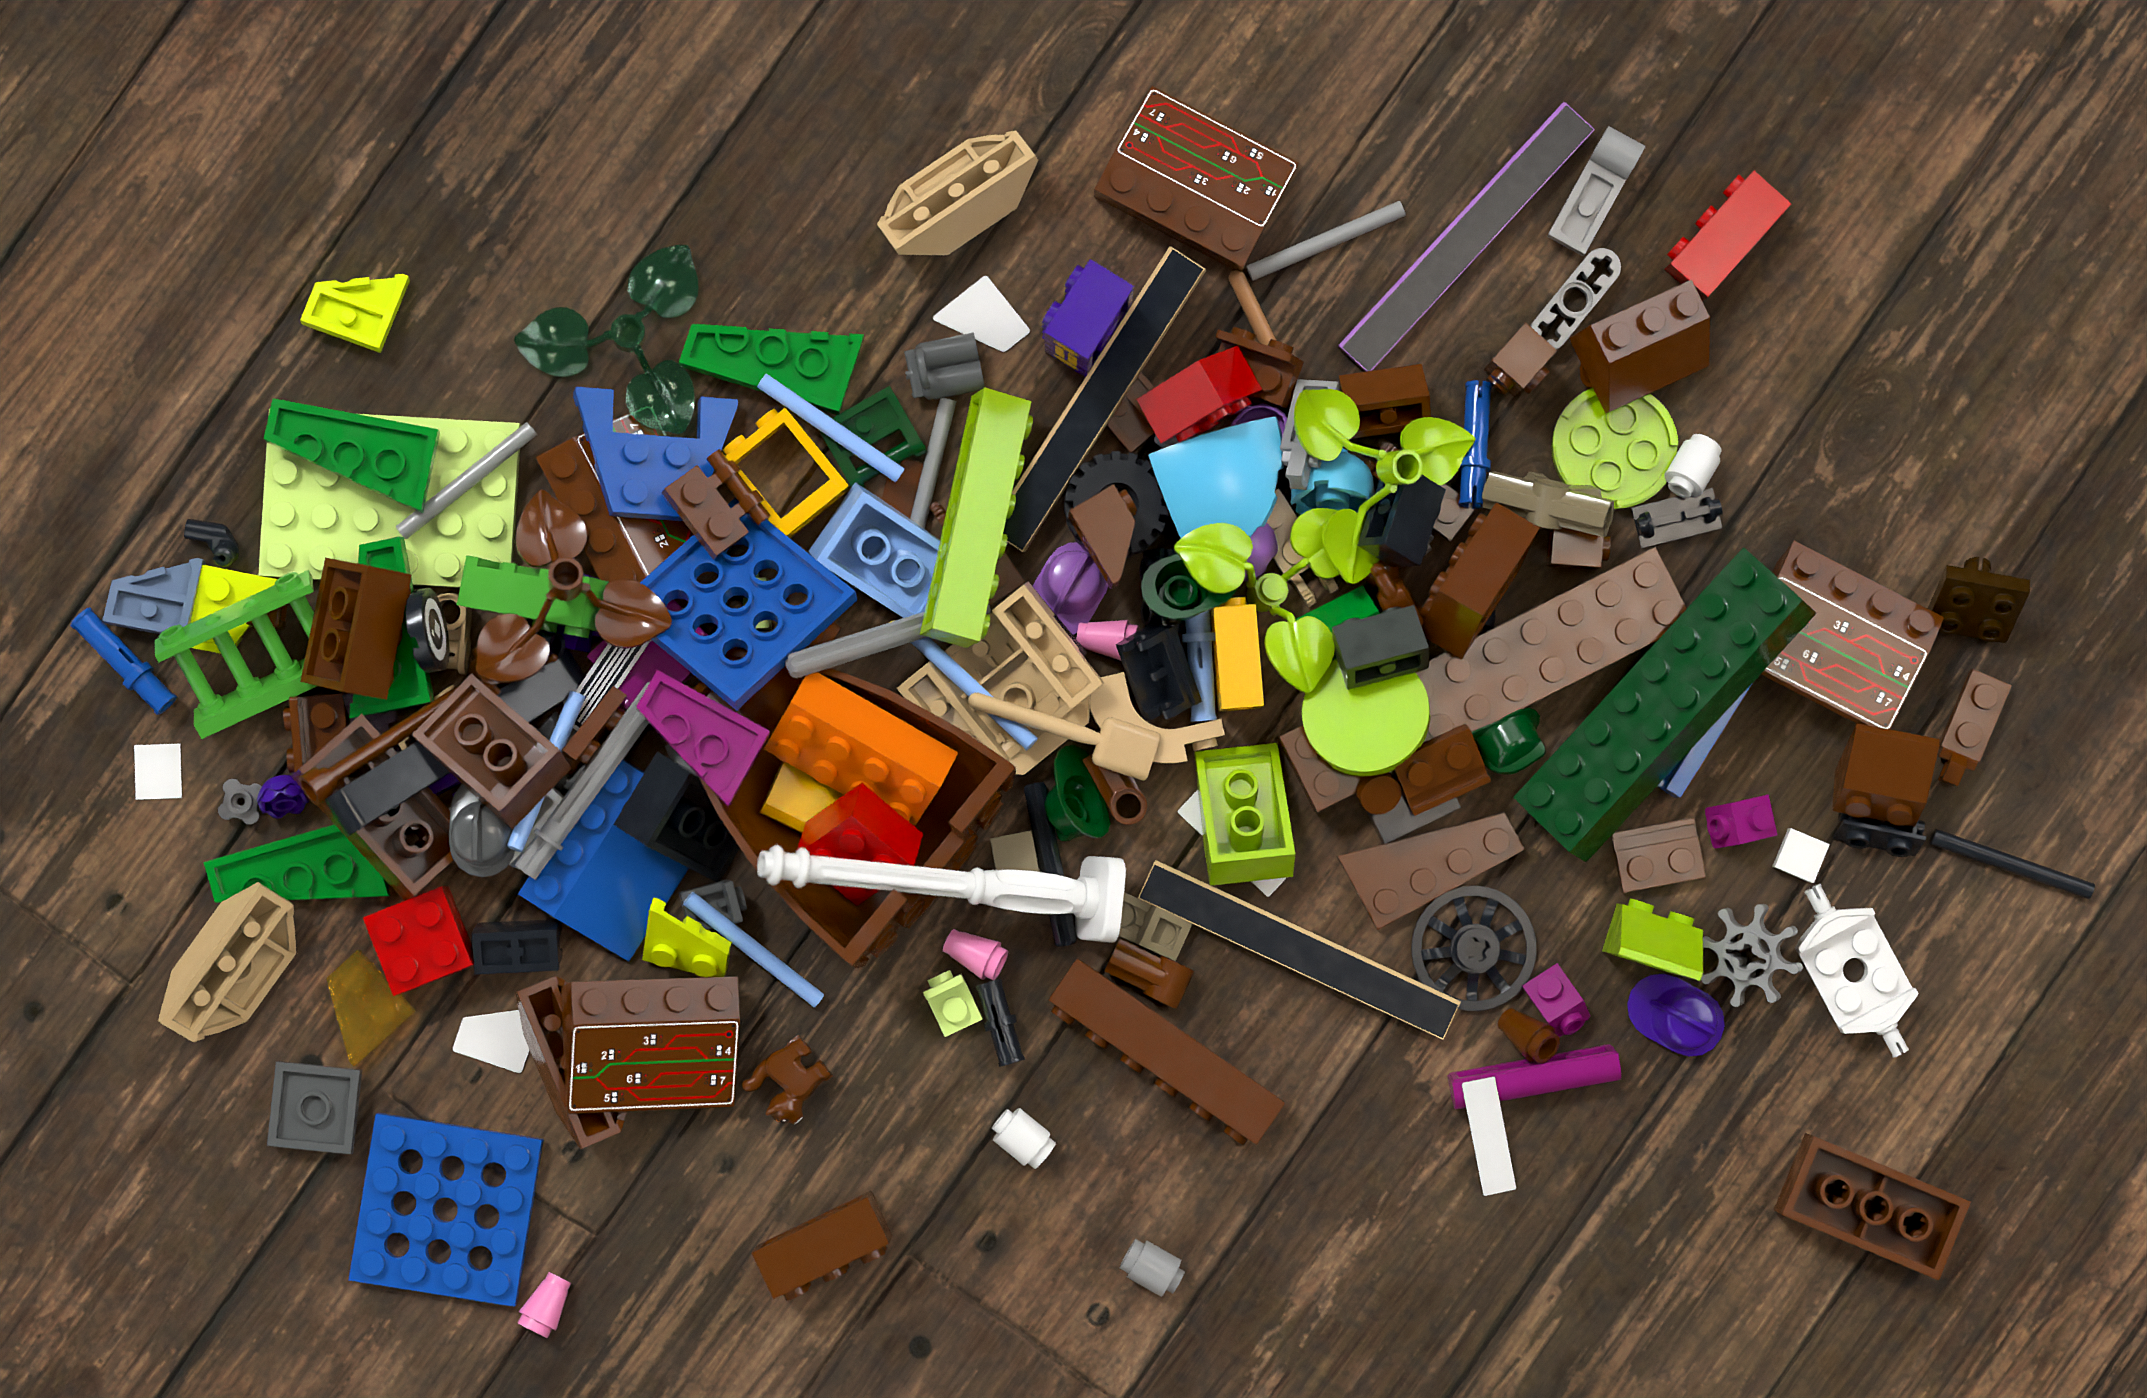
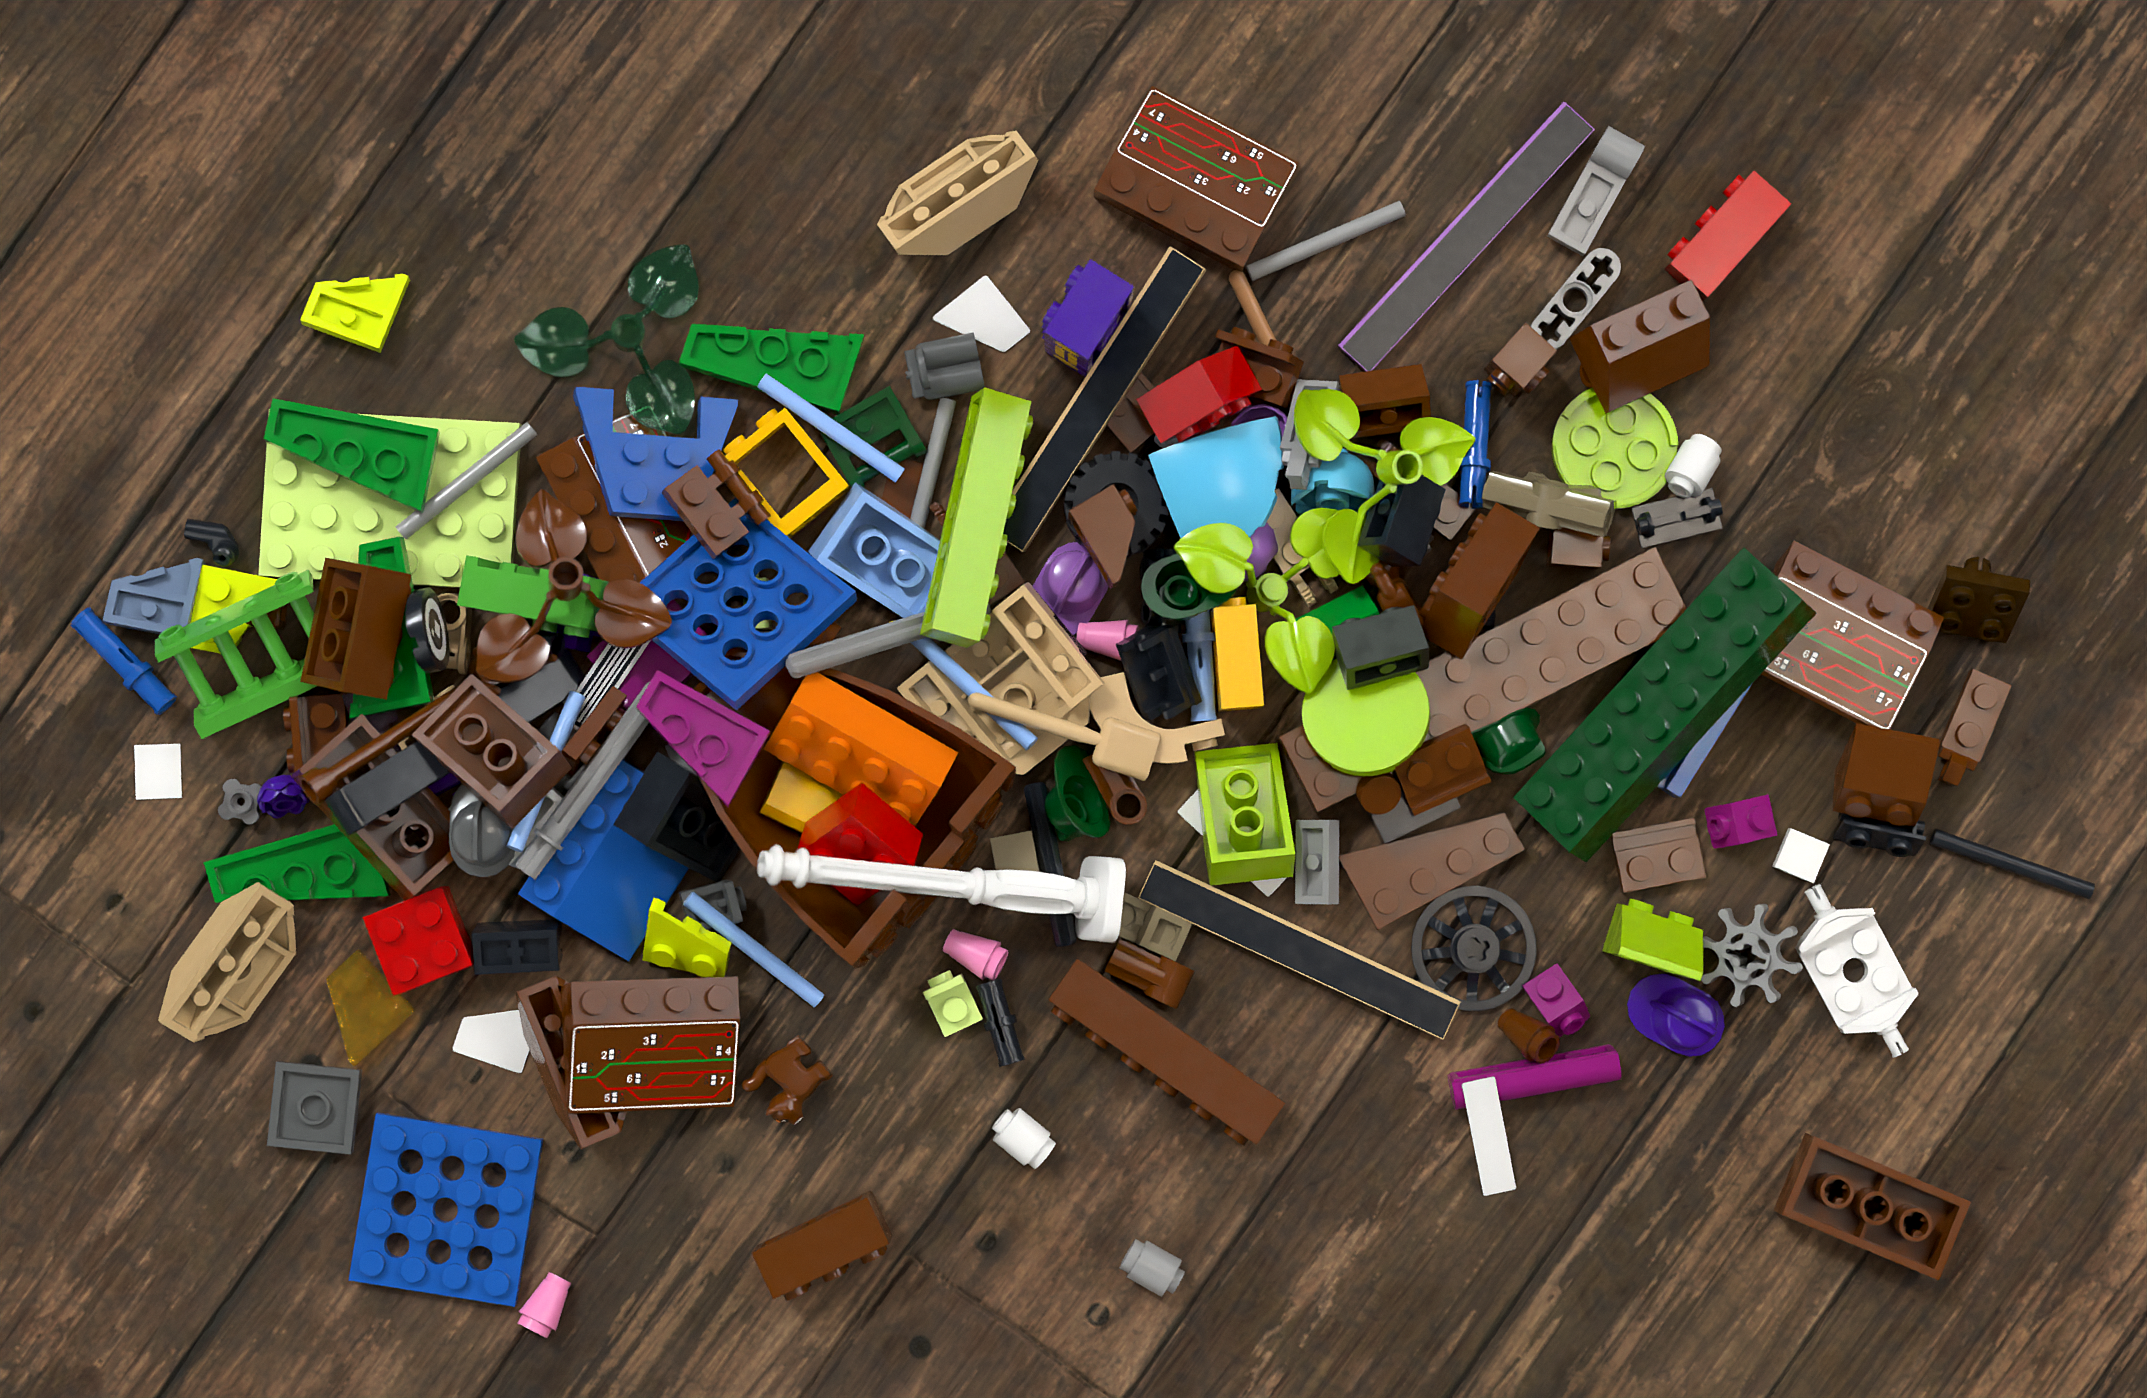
(1317, 862): none -> light grey plate

